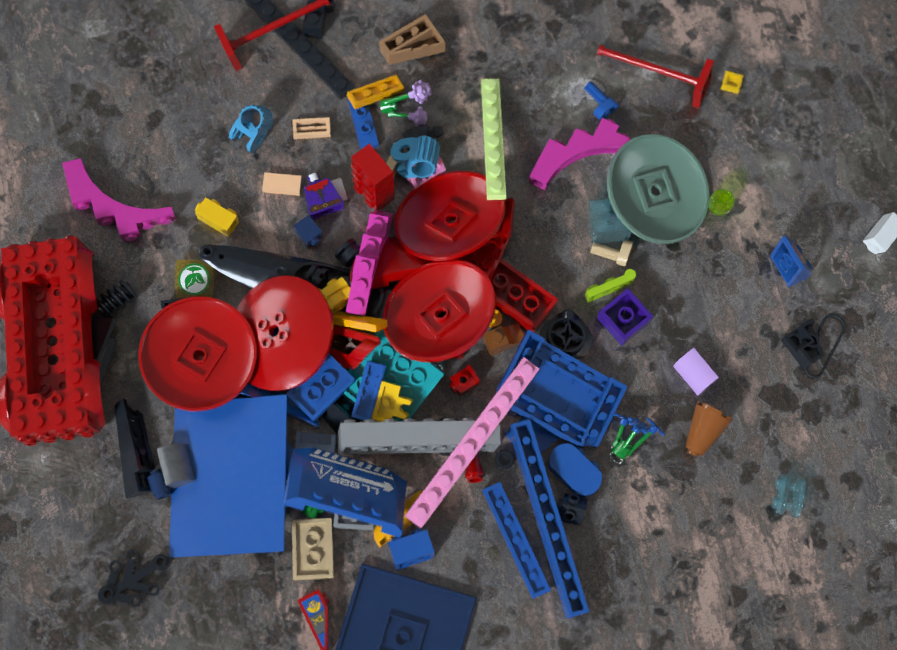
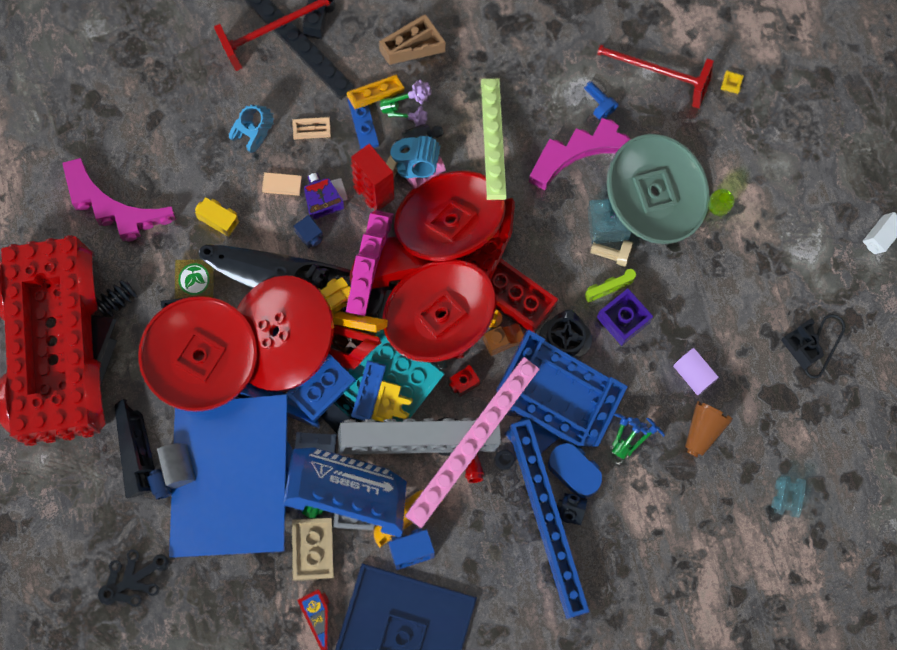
(348, 252): black wheel -> none
(516, 540): blue plate -> none
(790, 261): blue slope -> none

